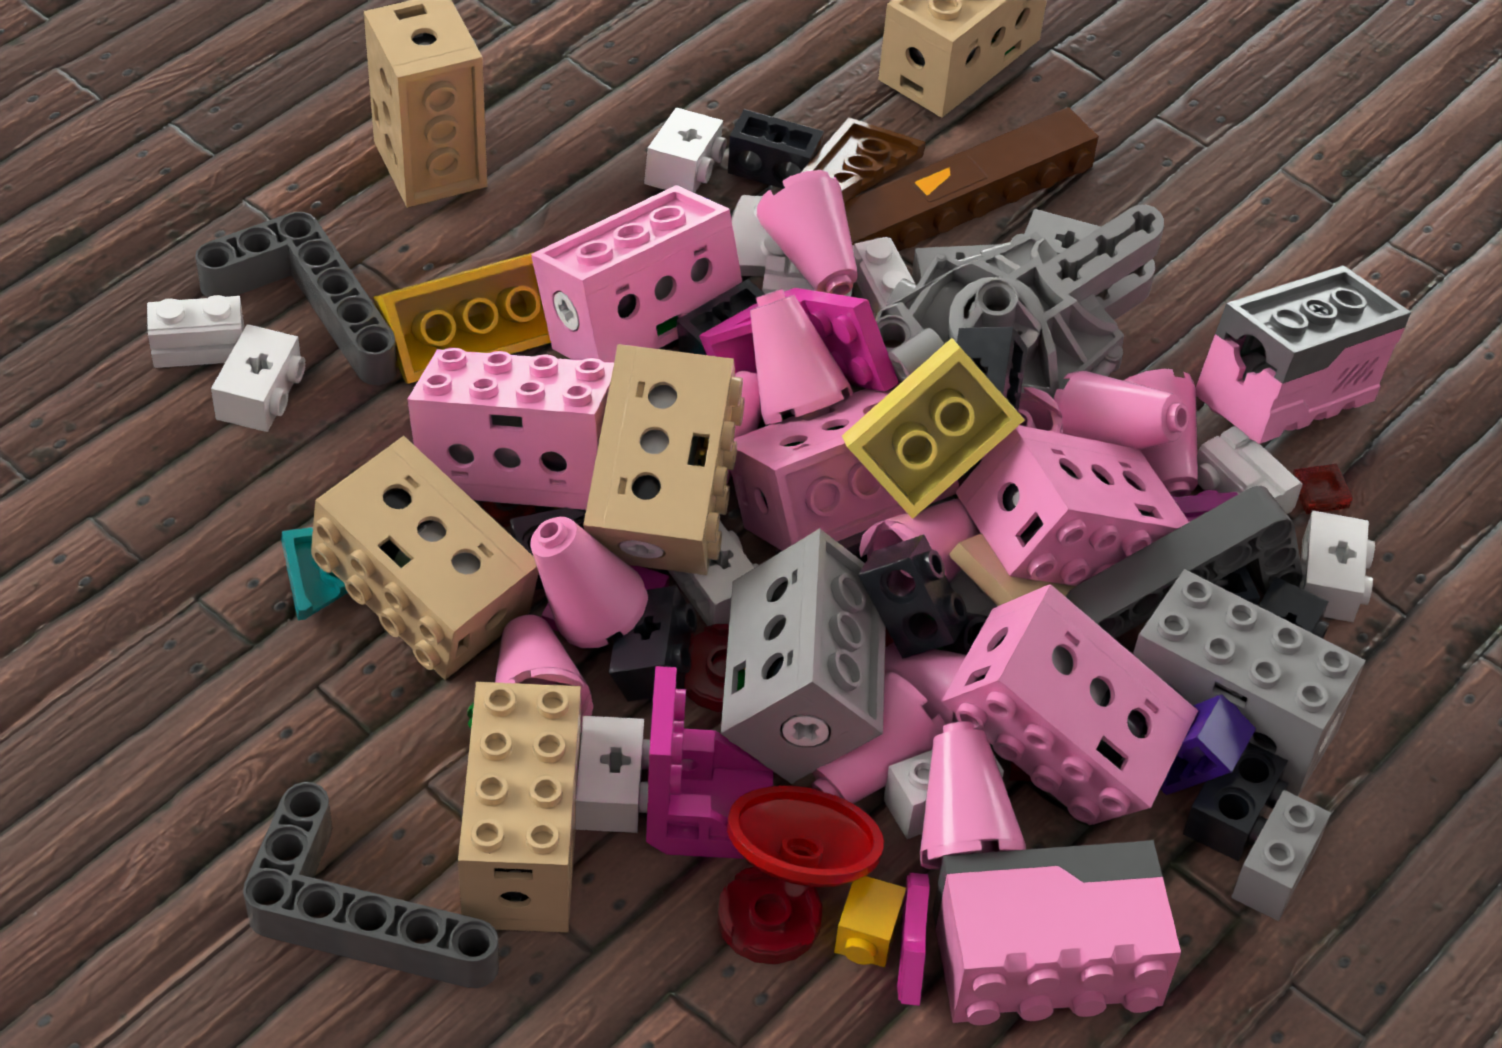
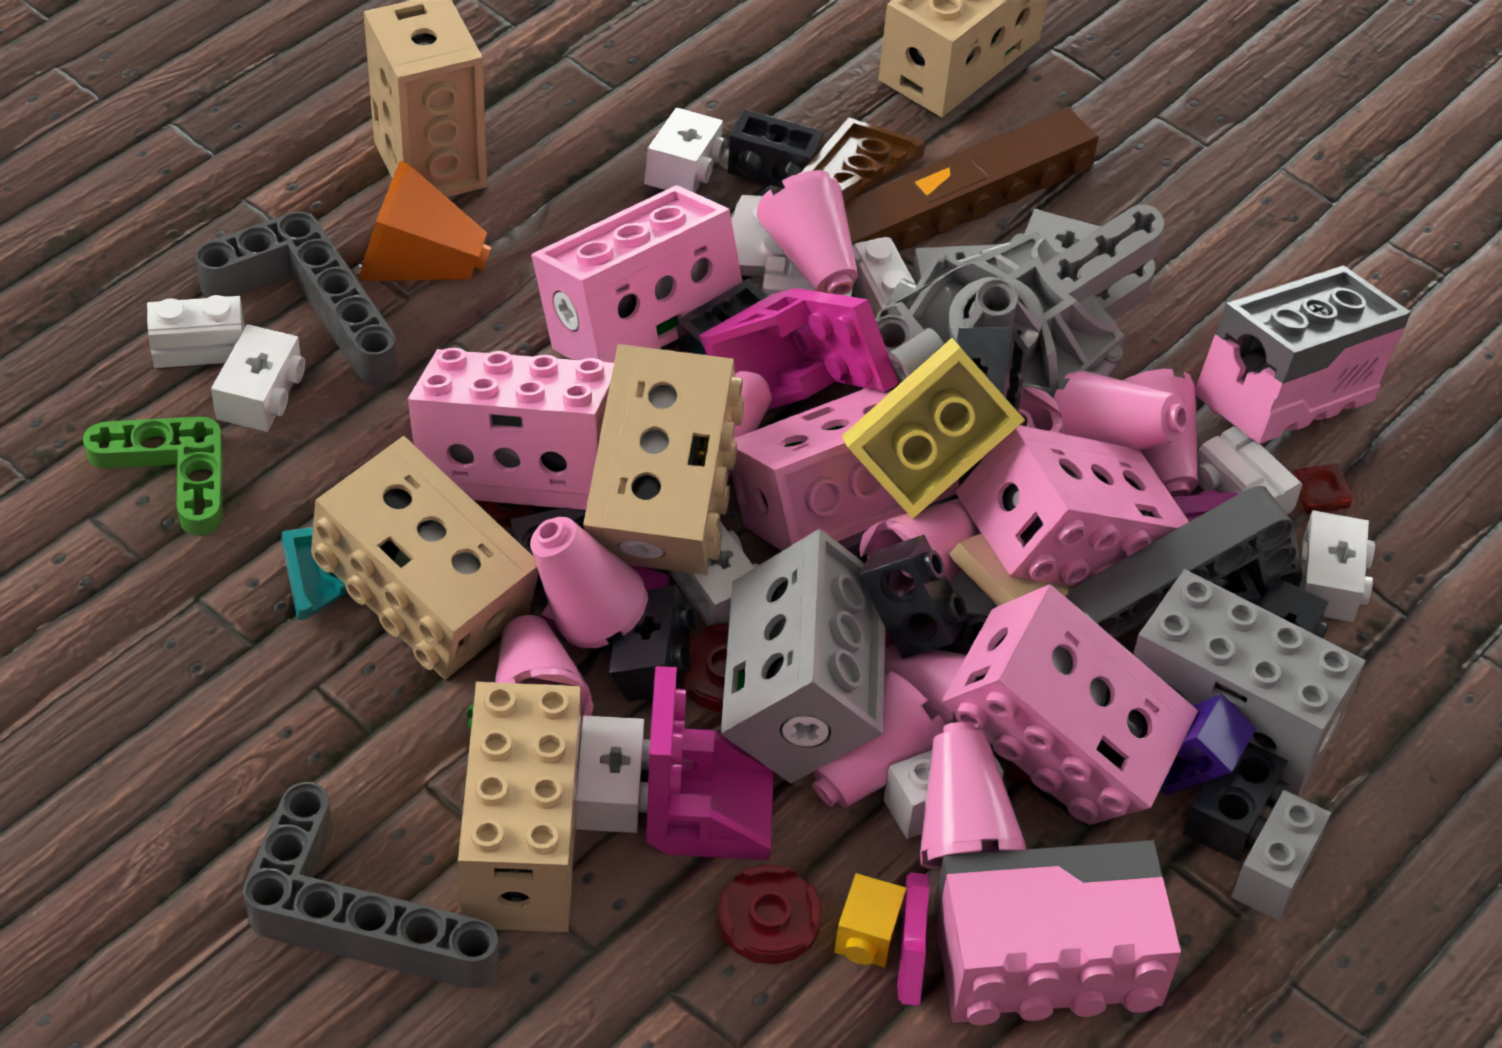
(187, 456): none -> bright green beam
(422, 235): none -> orange slope
(470, 310): yellow slope -> none
(792, 360): bright pink cone -> none
(805, 836): red dish -> none

